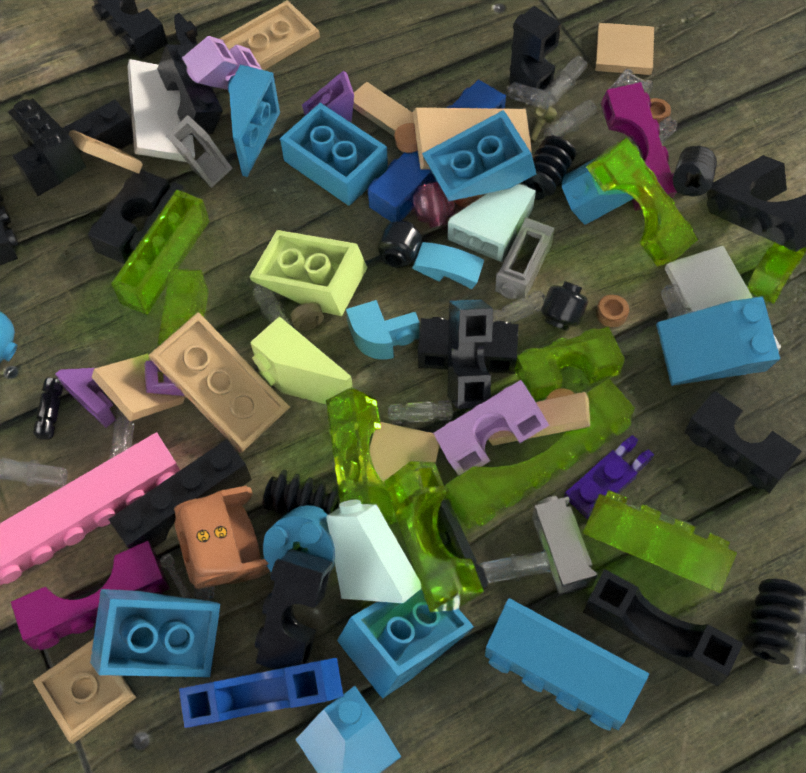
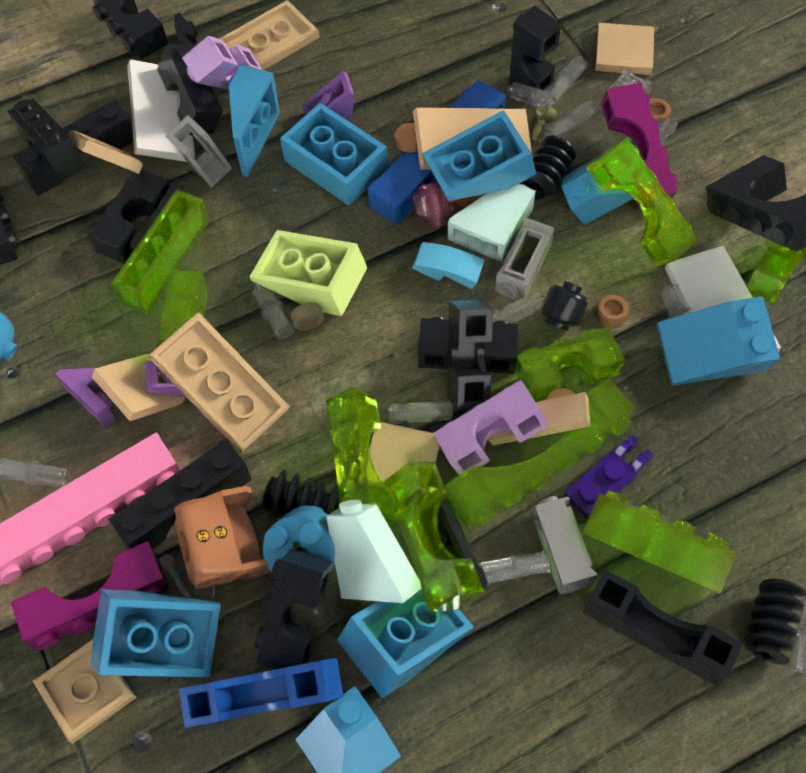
(48, 409): black axle -> none
(122, 434): clear axle -> none
(296, 365): yellowish green slope -> none
(376, 336): medium azure brick -> none
(381, 108): tan tile -> none
(399, 244): black head -> none
(564, 665): dark azure slope -> none
(695, 171): black piece -> none
(760, 462): black arch -> none

